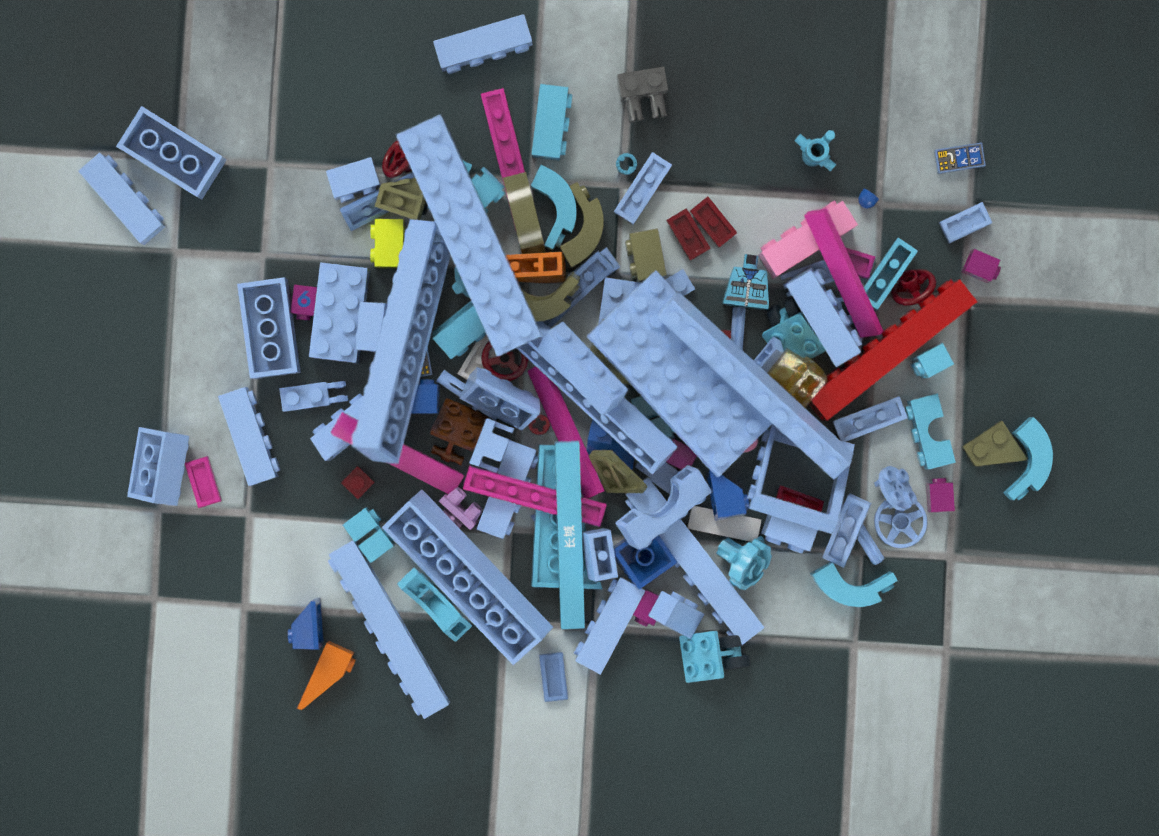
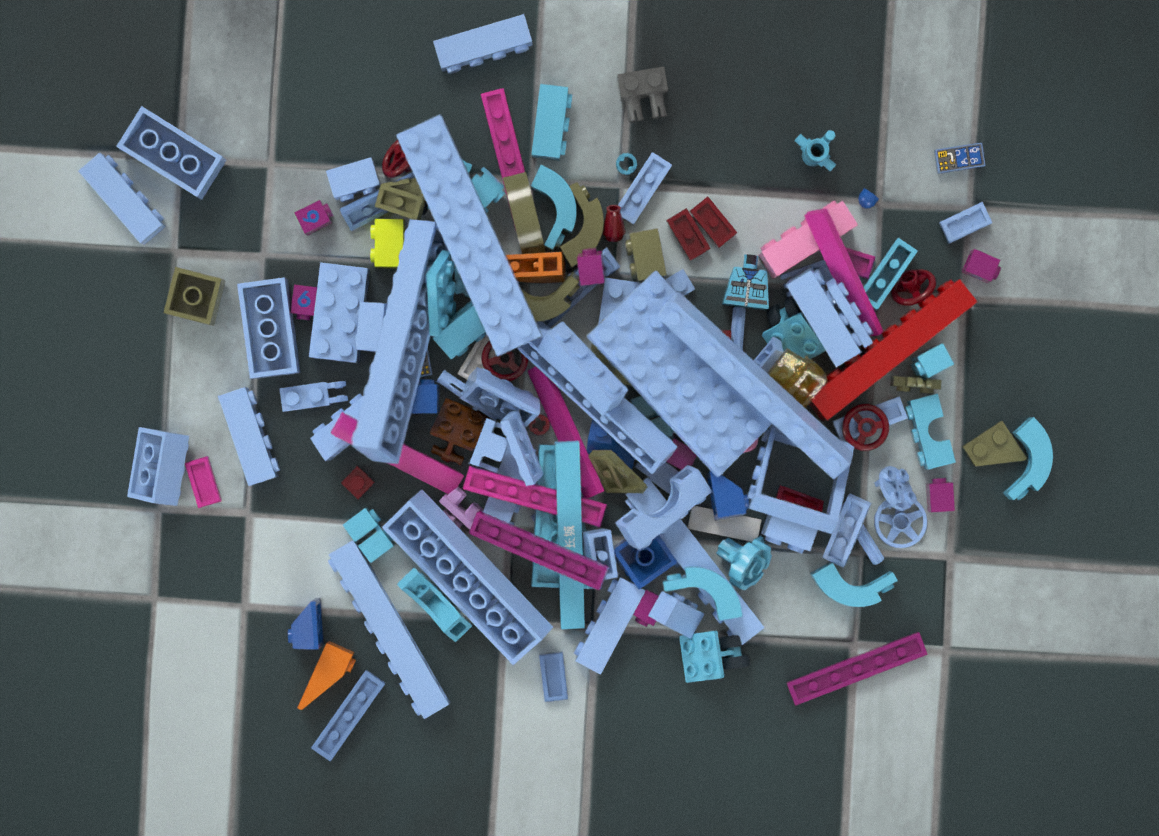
(194, 296): none -> olive brick
(314, 217): none -> magenta brick
(348, 715): none -> medium blue plate
(440, 293): none -> medium azure plate
(521, 448): none -> light blue plate
(539, 550): none -> magenta plate
(591, 267): none -> magenta brick
(614, 226): none -> dark red cone
(723, 594): none -> medium azure arch
(850, 311): none -> light blue plate
(856, 668): none -> magenta plate
(859, 444): none -> dark red piece
(905, 384): none -> olive hinge

